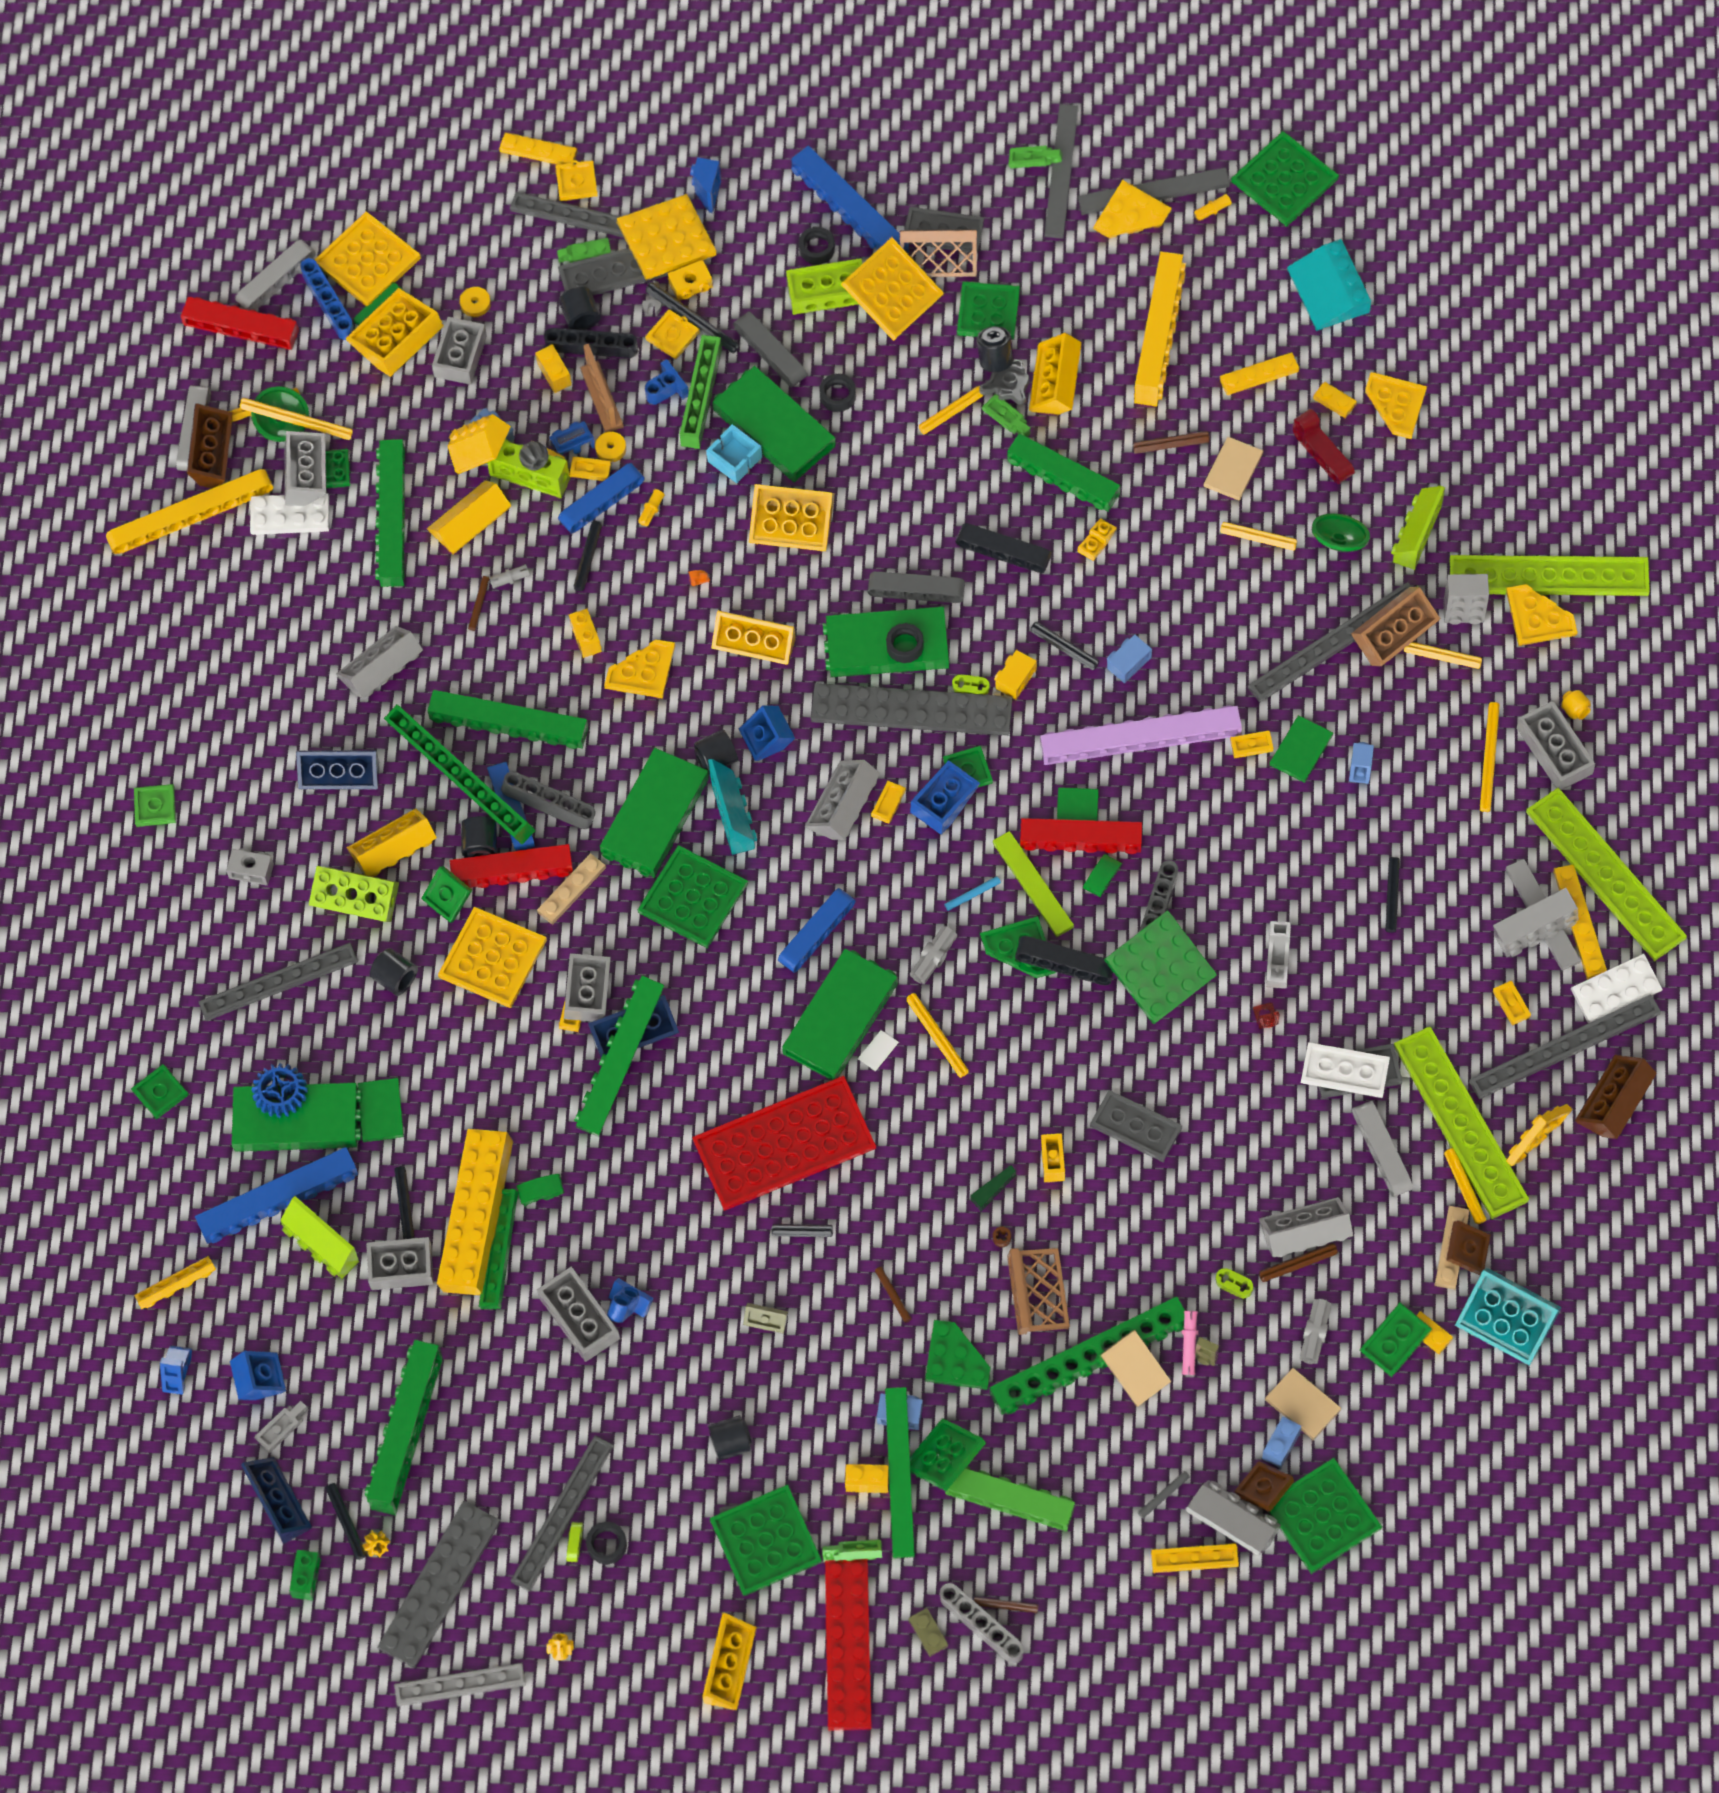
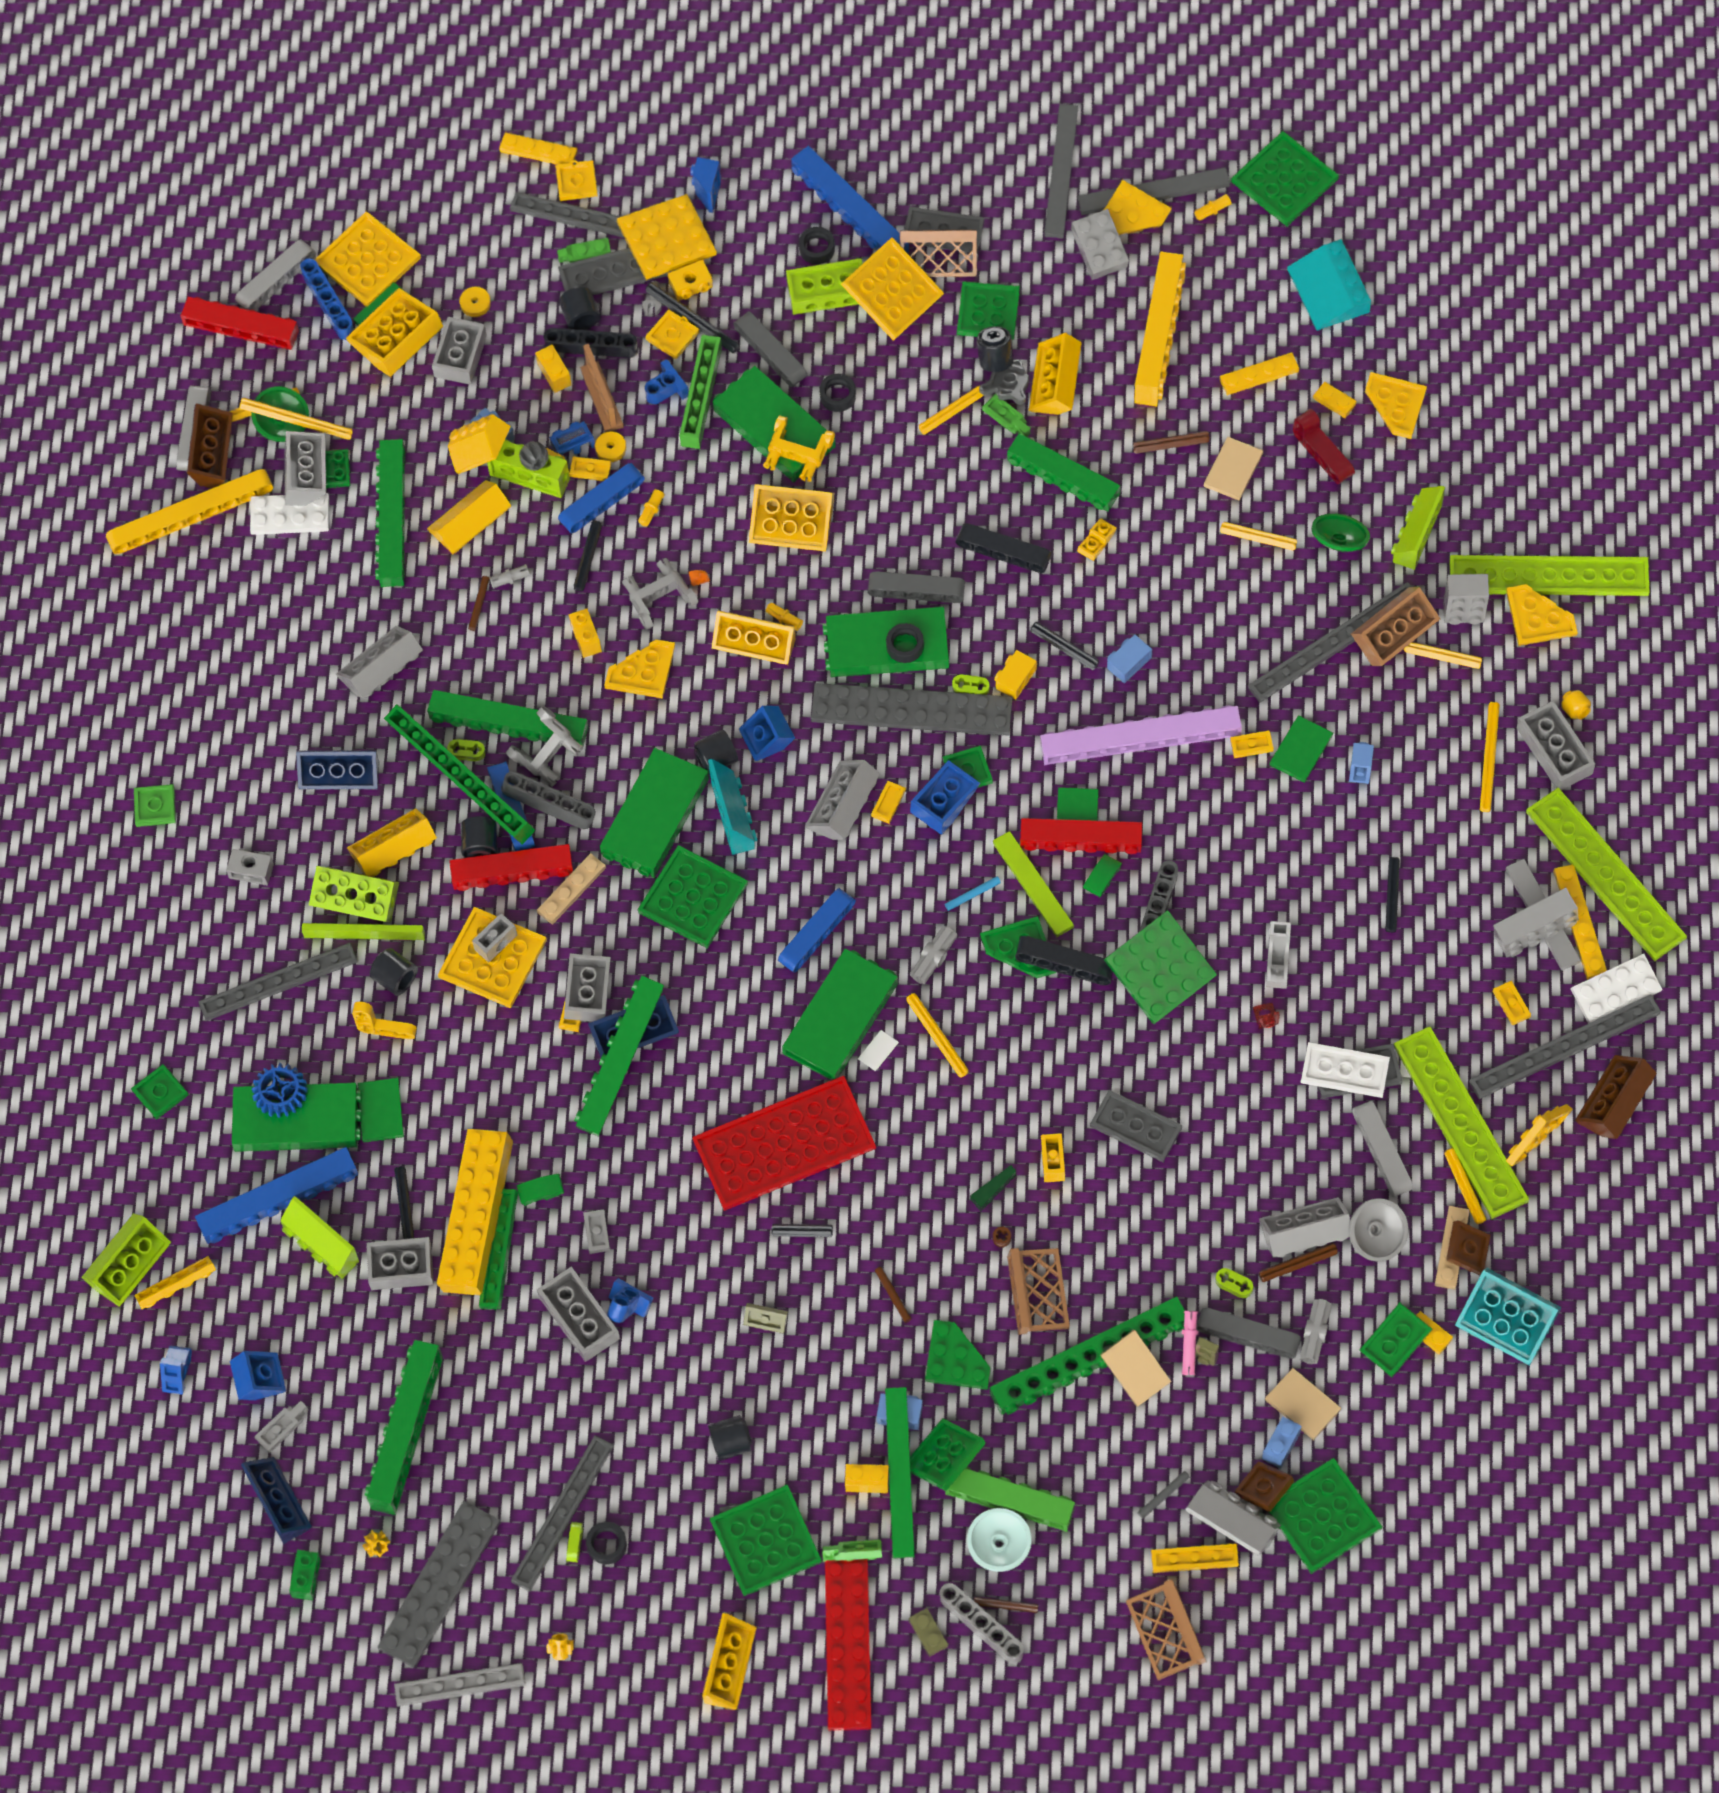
(126, 1259): none -> lime slope
(345, 1521): black axle -> none
(363, 931): none -> lime tile
(367, 1023): none -> yellow beam
(446, 894): green tile -> none
(466, 749): none -> lime beam
(494, 937): none -> light grey brick
(560, 737): none -> light grey connector
(596, 1231): none -> light grey plate
(641, 596): none -> light grey connector
(737, 453): medium azure piece -> none
(782, 448): none -> yellow connector
(784, 616): none -> yellow axle
(997, 1526): none -> light aqua dish
(1033, 156): bright green hinge -> none
(1099, 244): none -> light grey brick
(1183, 1623): none -> medium nougat fence
(1248, 1333): none -> dark grey beam
(1389, 1232): none -> light grey dish

